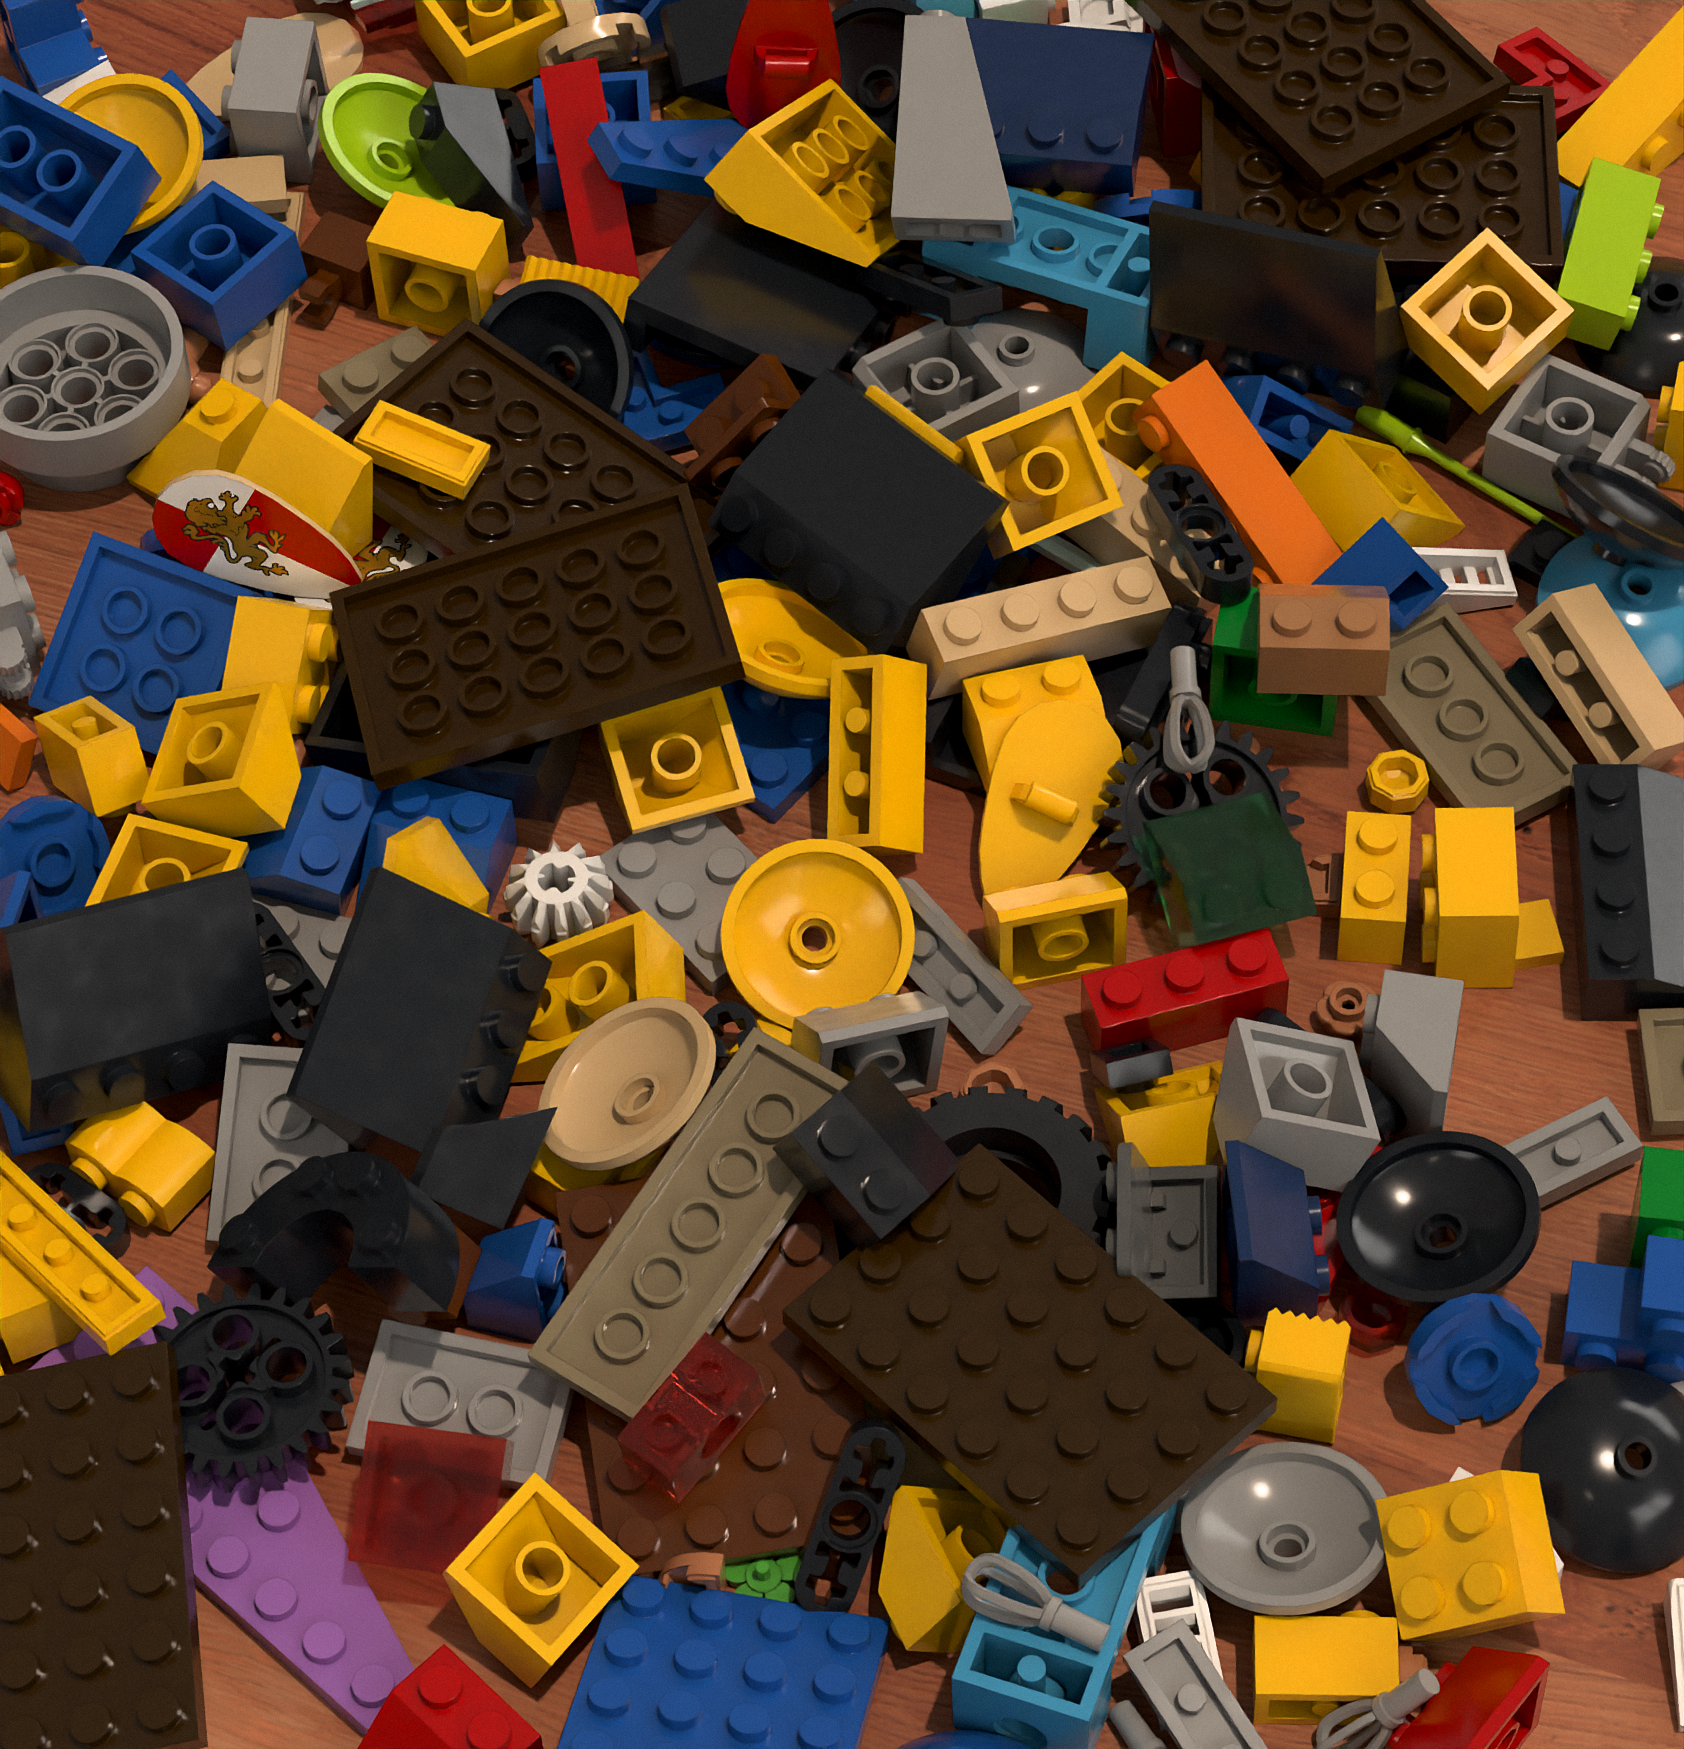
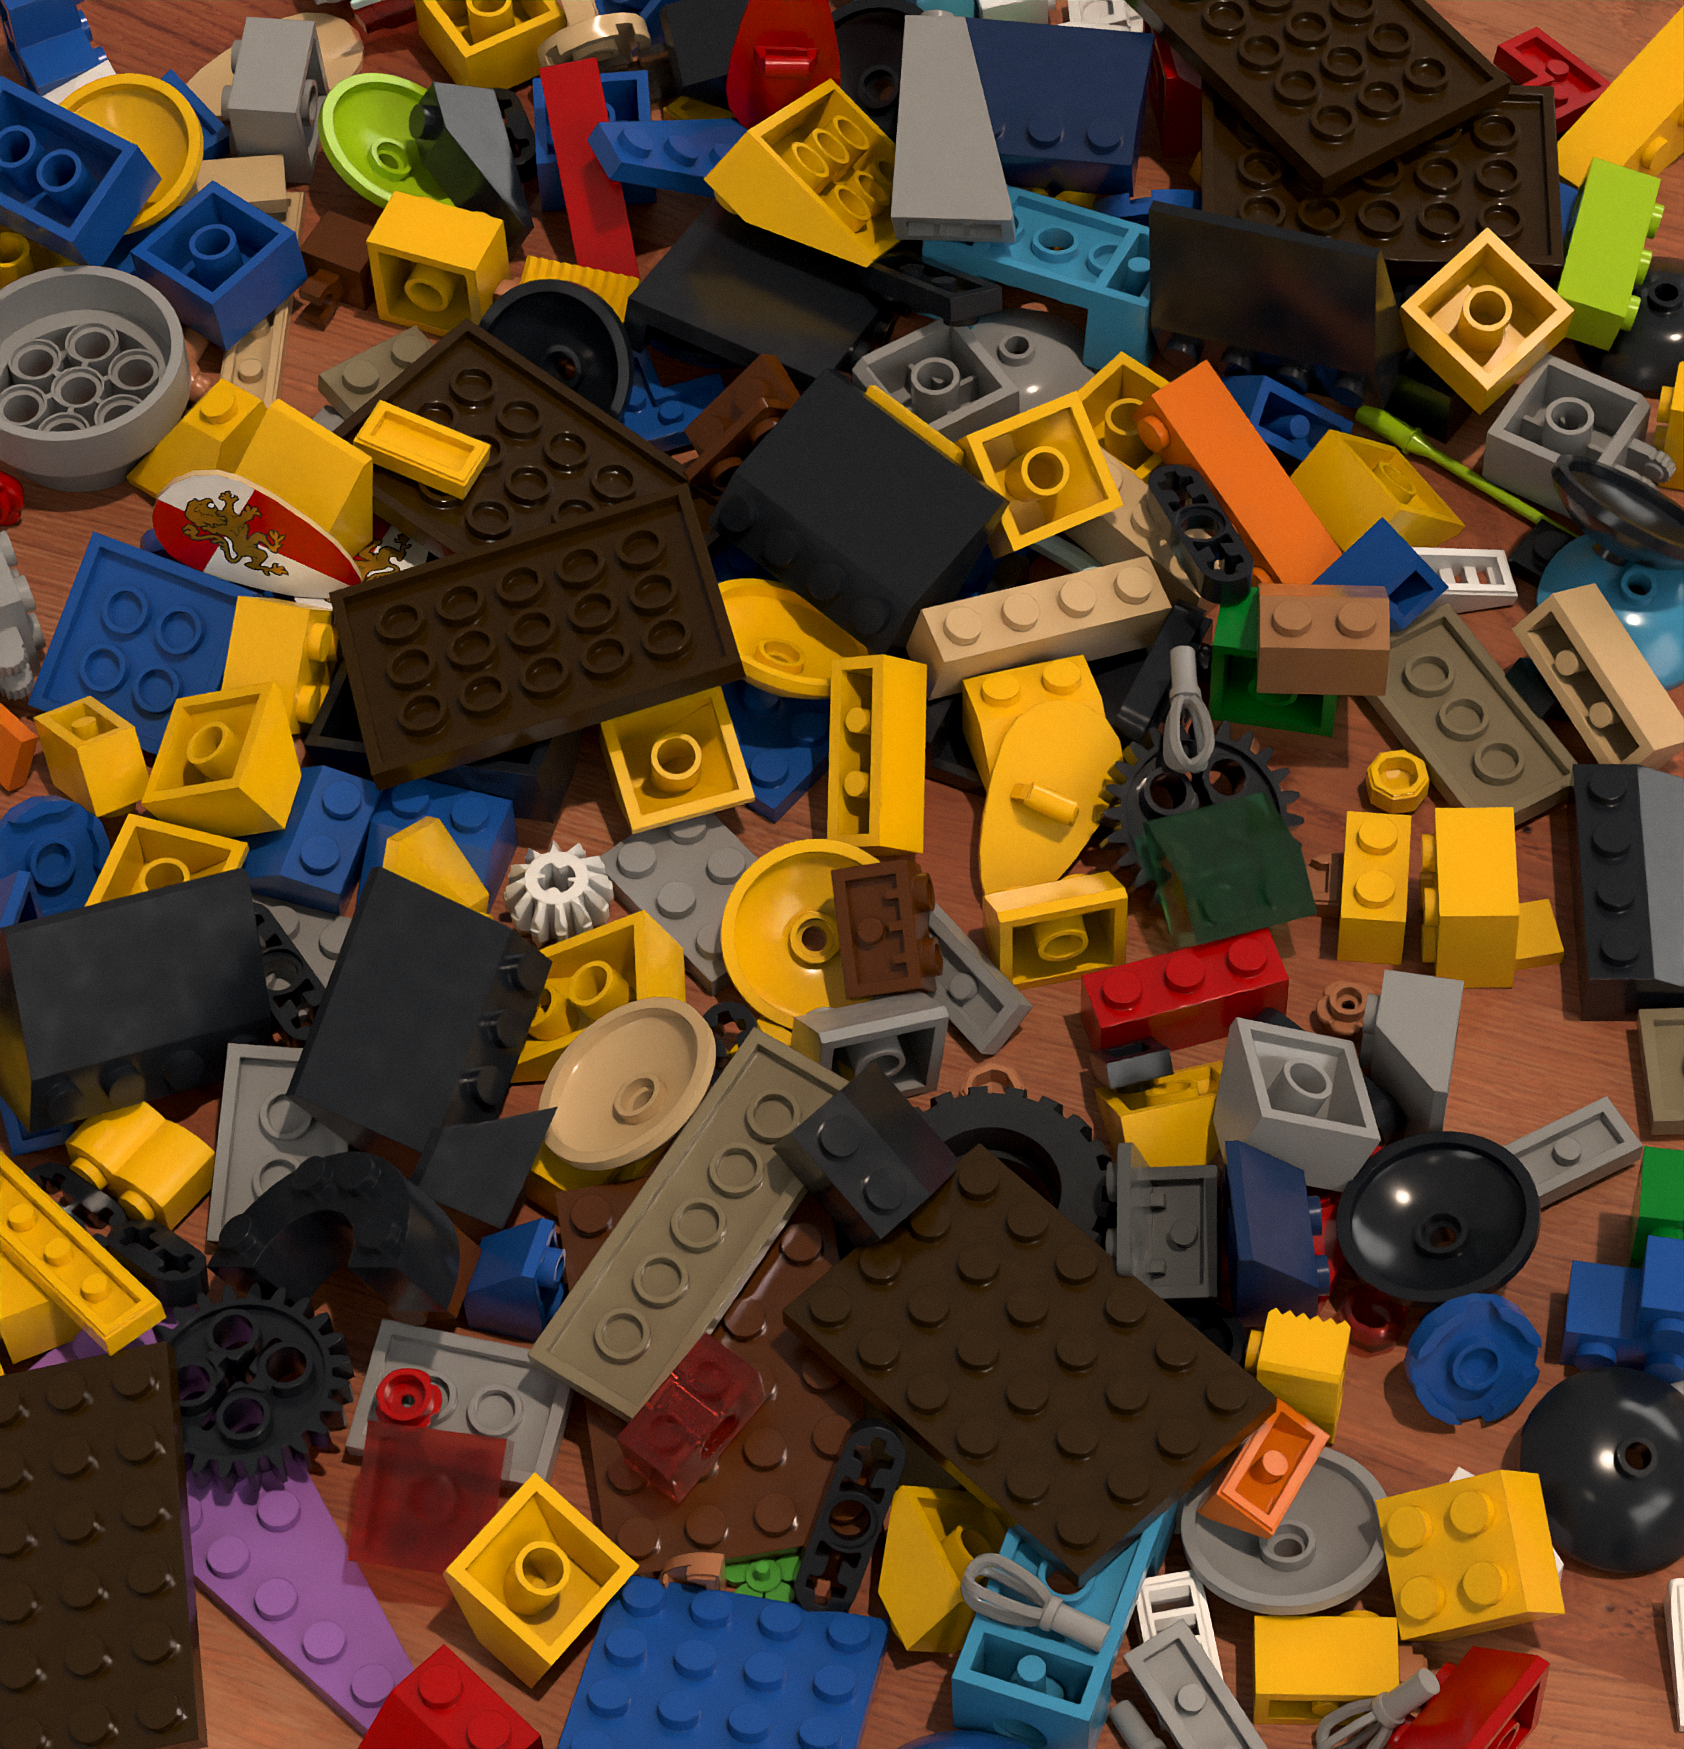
(160, 1261): none -> black beam
(403, 1384): none -> red plate
(886, 929): none -> reddish brown bracket
(1264, 1473): none -> orange slope

